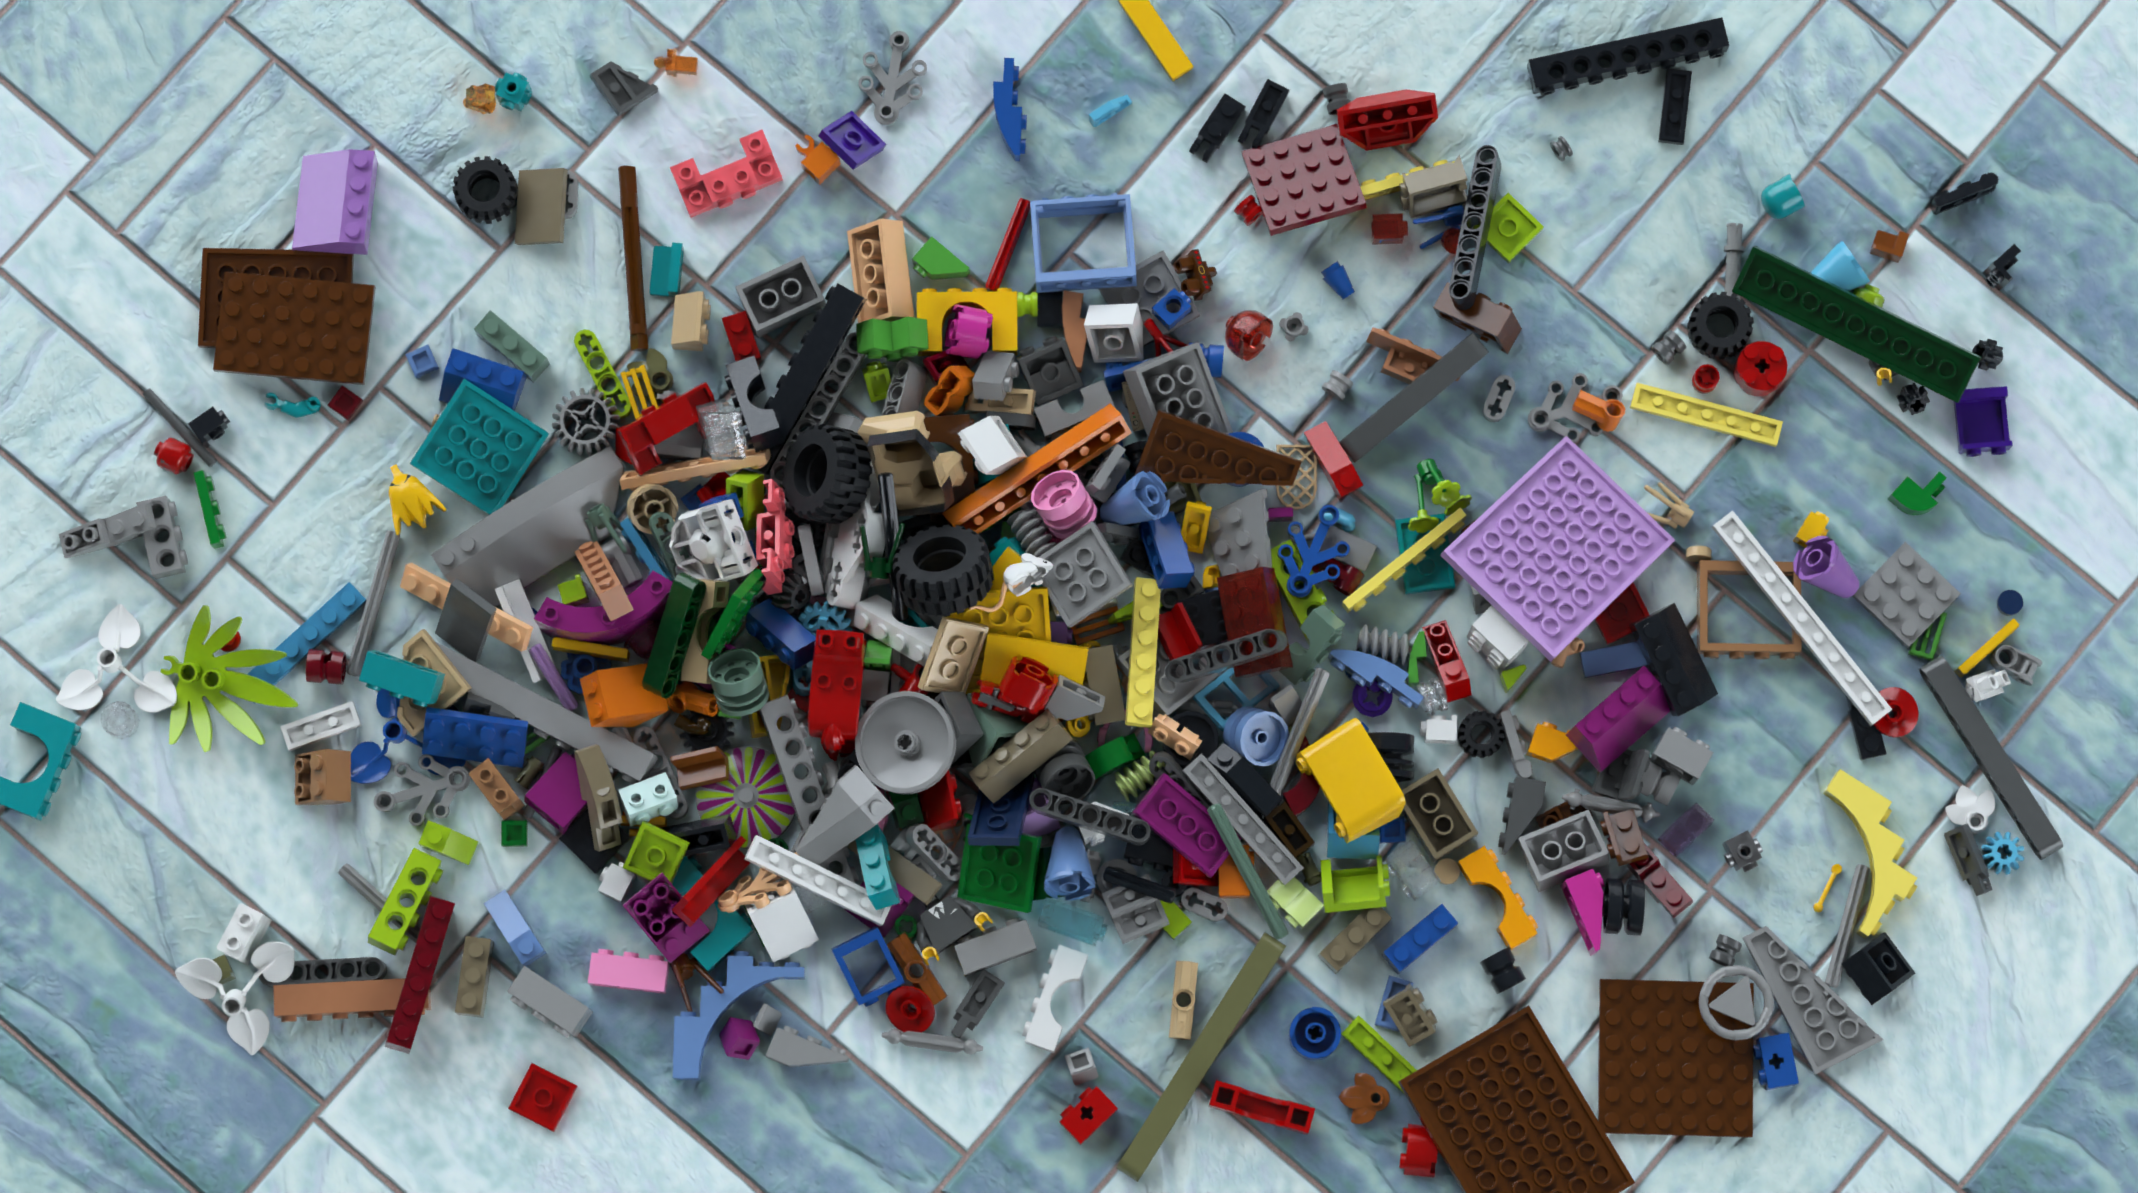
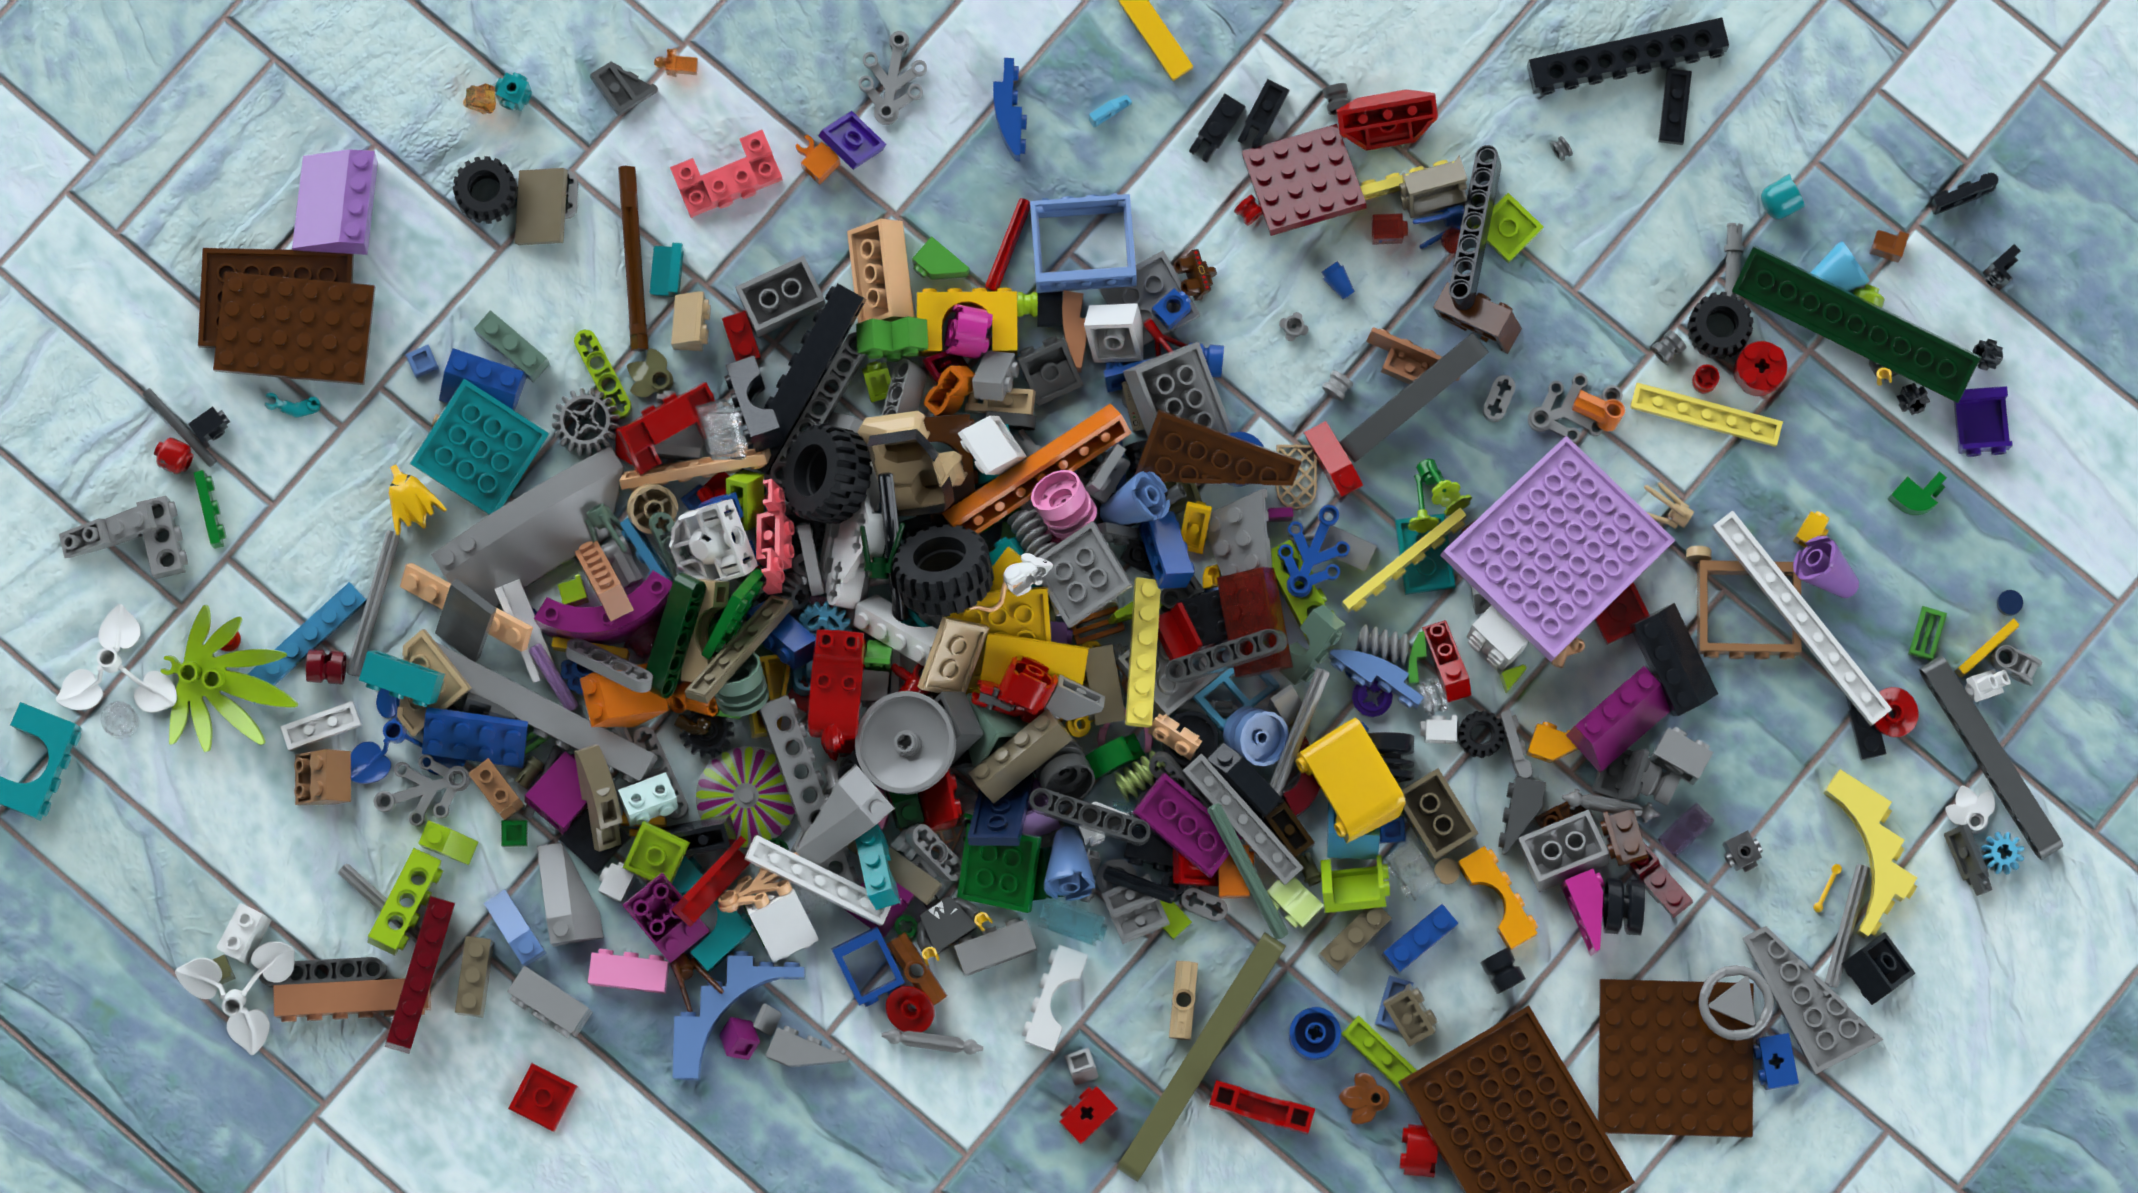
(345, 403): dark red tile -> none
(568, 905): none -> light grey wedge
(587, 654): none -> light grey beam
(633, 372): yellow tile -> none
(701, 767): dark orange panel -> none
(739, 649): none -> dark tan tile
(976, 1002): dark grey hinge -> none
(1056, 422): light grey arch -> none
(1246, 333): clear red cylinder -> none
(1345, 519): medium azure arm -> none
(1348, 579): dark red piece -> none
(1612, 659): medium blue tile -> none
(1725, 950): dark grey wheel -> none
(1906, 595): light grey plate -> none

